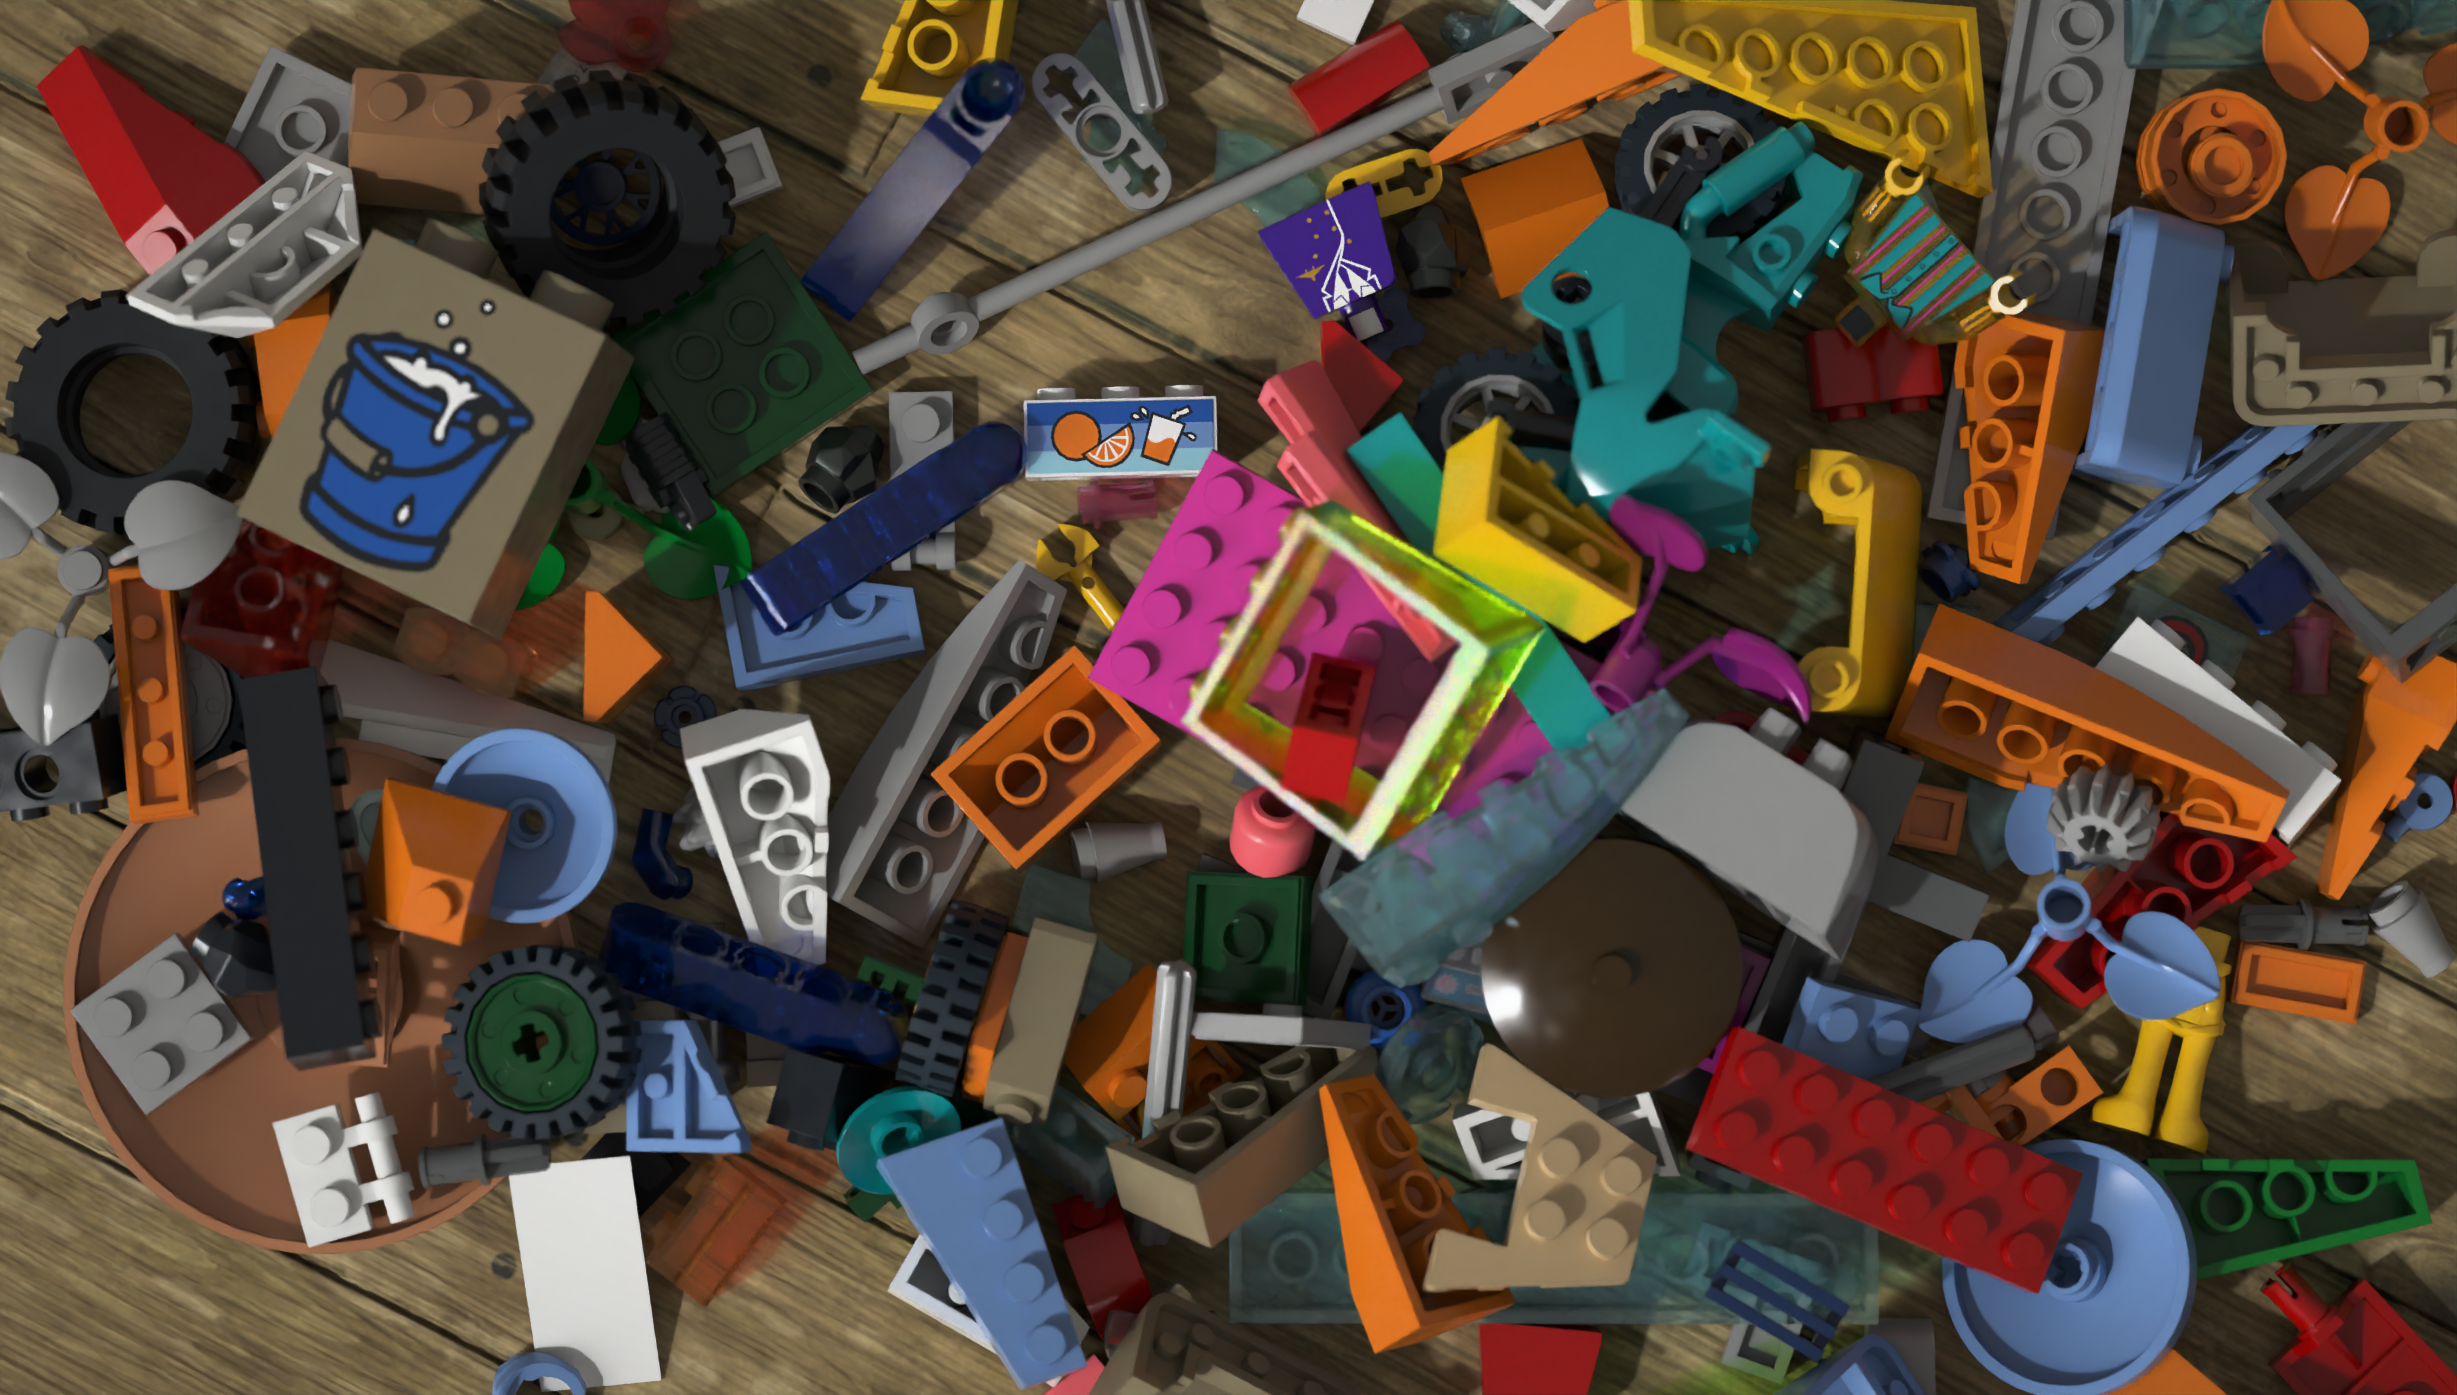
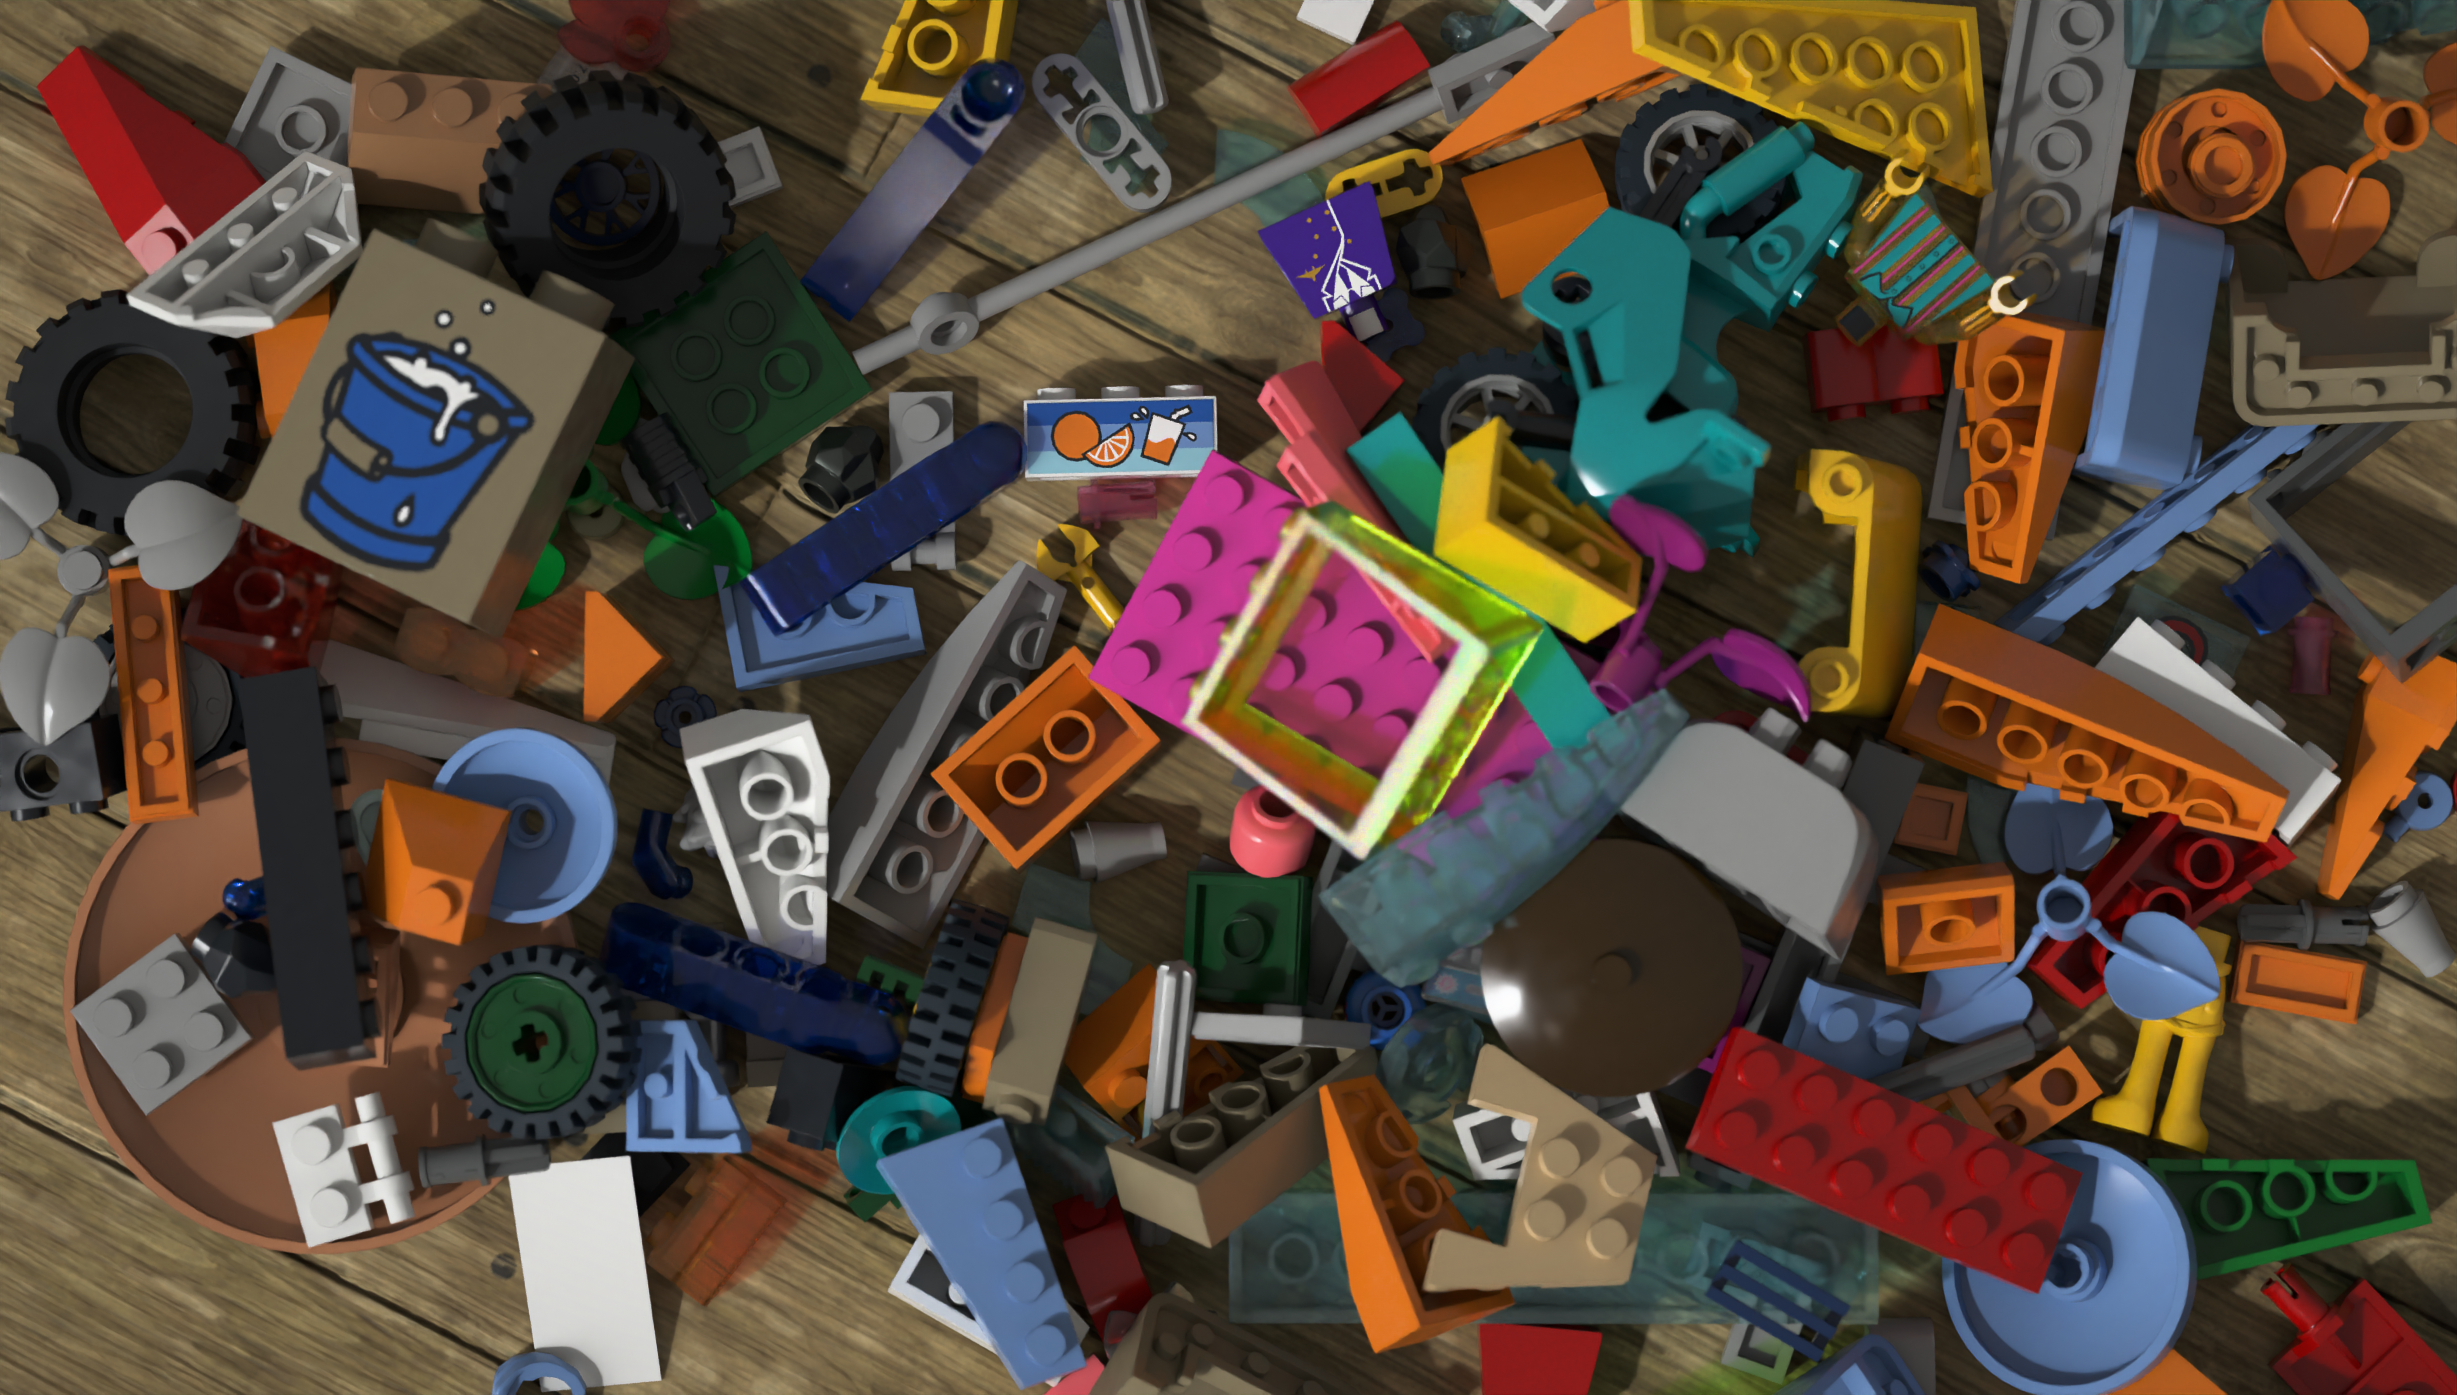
(1328, 728): red brick -> none
(1946, 918): none -> orange slope
(2103, 818): light grey gear -> none

